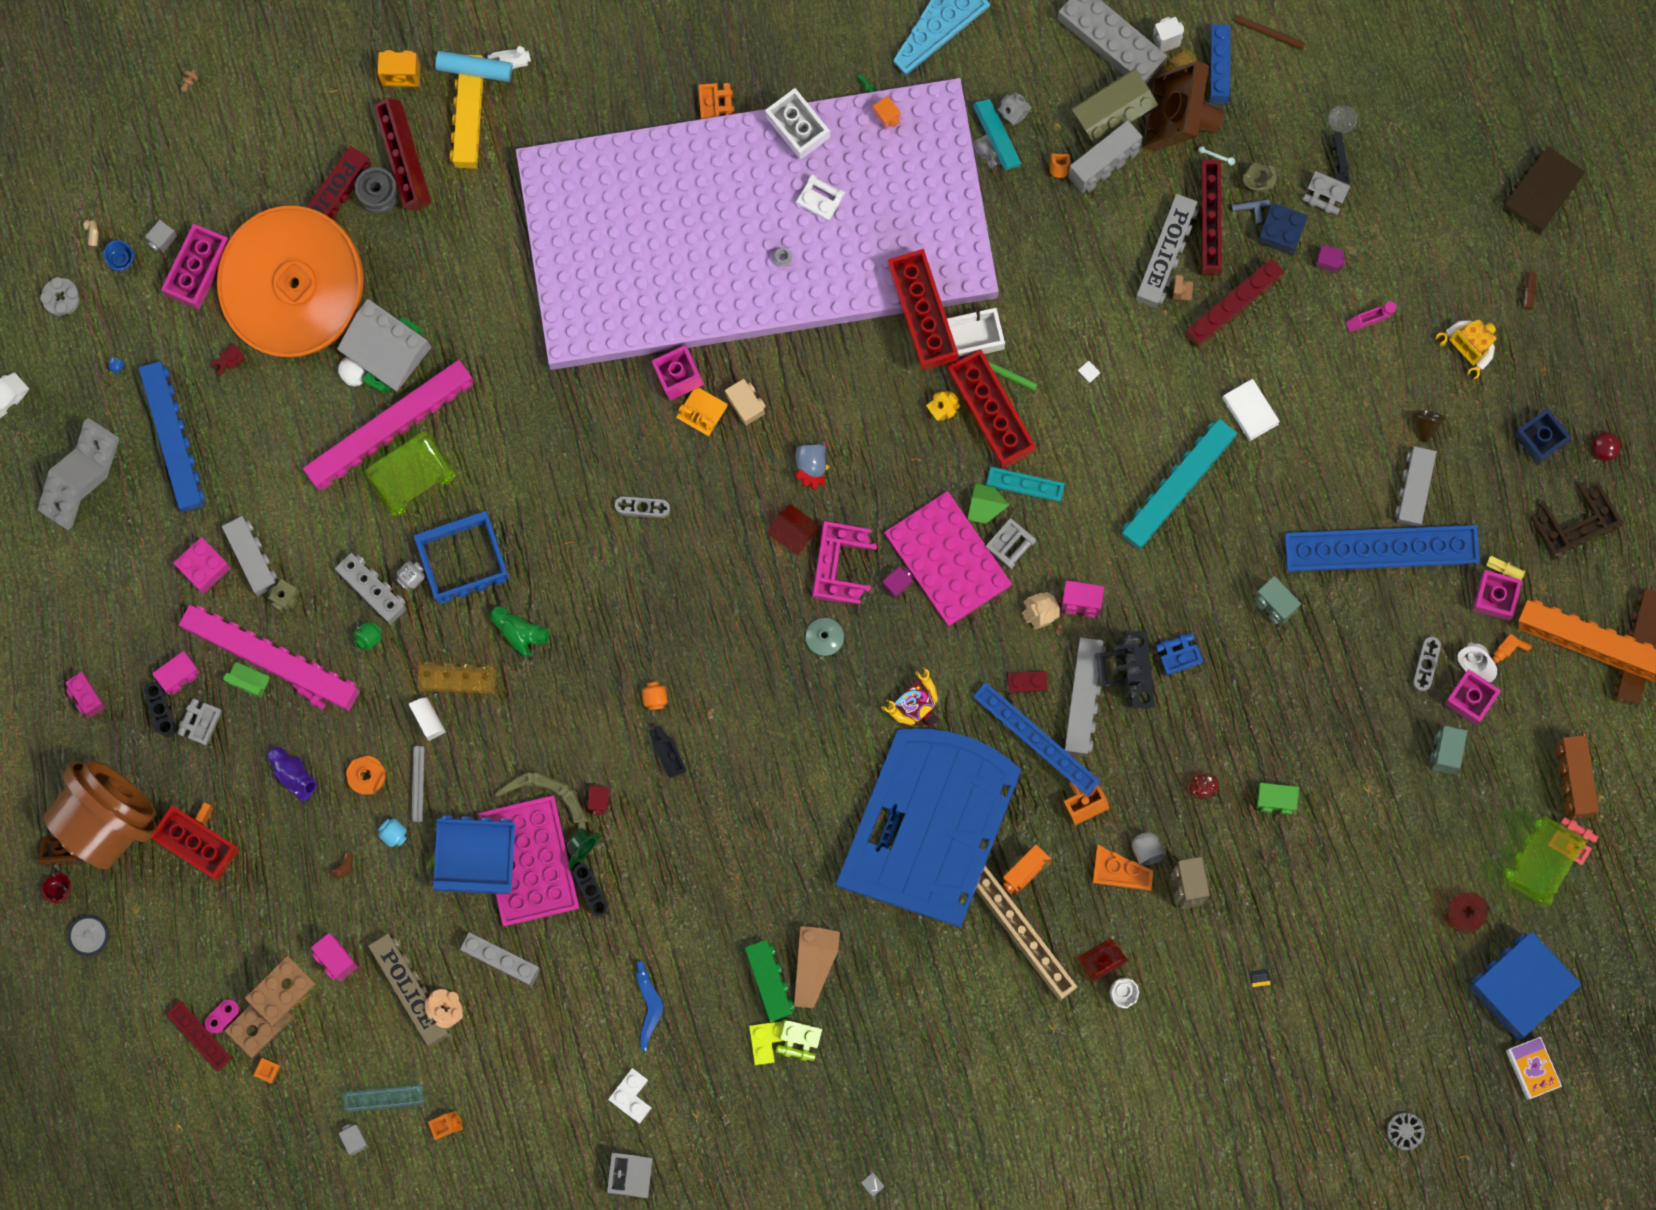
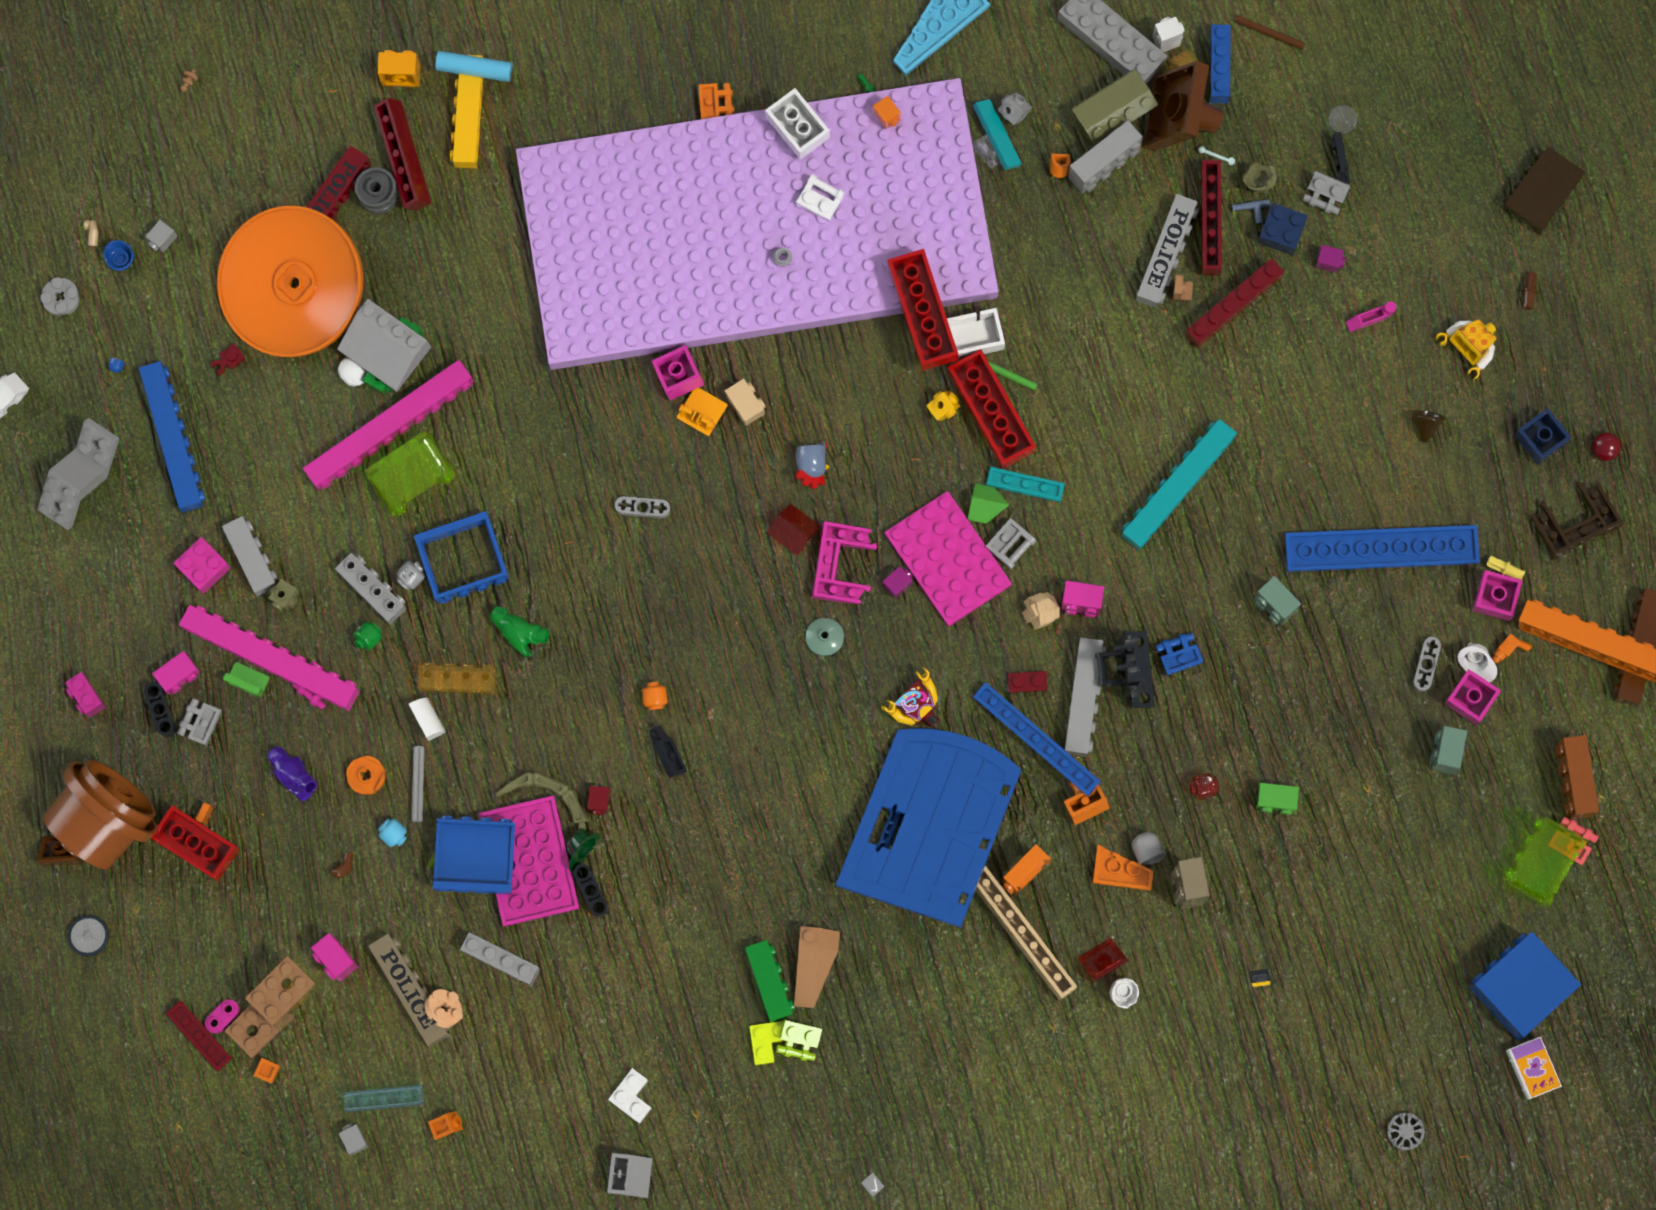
(56, 888): dark red hair -> none
(195, 267): dark pink brick -> none
(518, 57): white piece -> none
(653, 1003): blue piece -> none
(1089, 371): white sticker -> none
(1250, 410): white piece -> none
(1416, 487): light grey brick -> none
(1458, 920): clear red brick -> none

